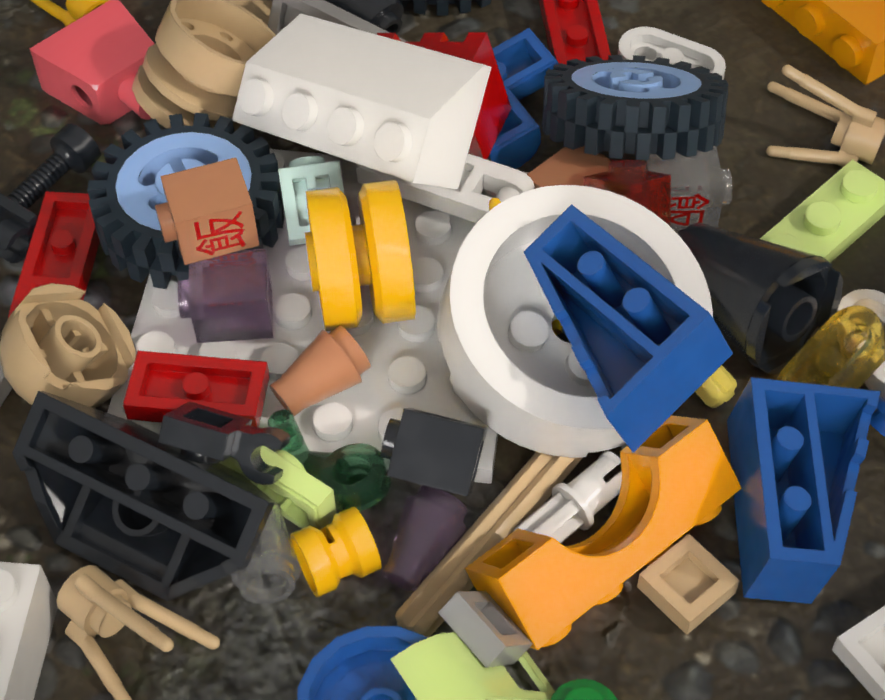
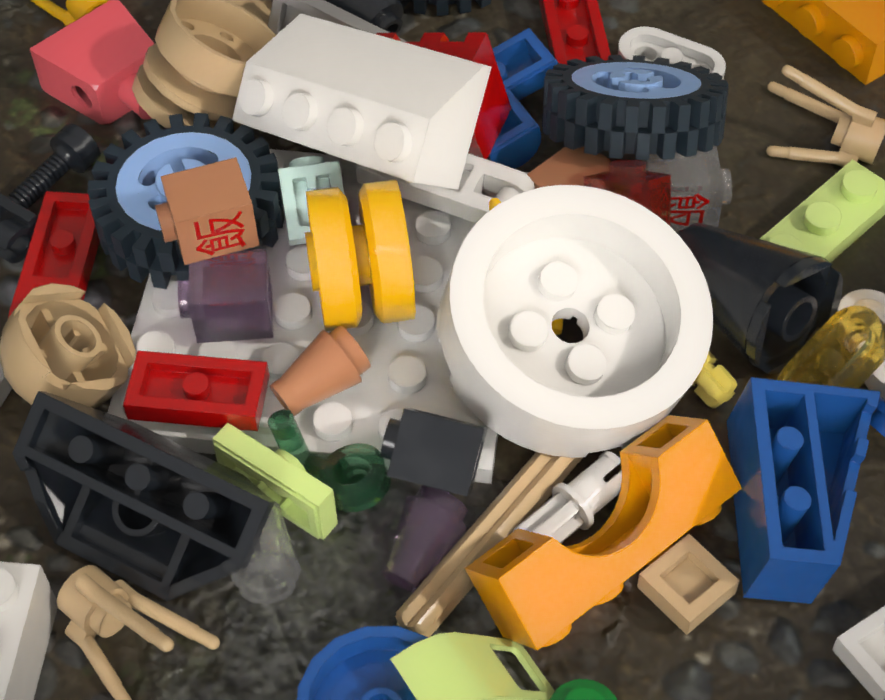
(215, 435): black plate -> none
(336, 551): yellow wheel -> none
(485, 628): light grey tile -> none
(626, 324): blue wedge -> none

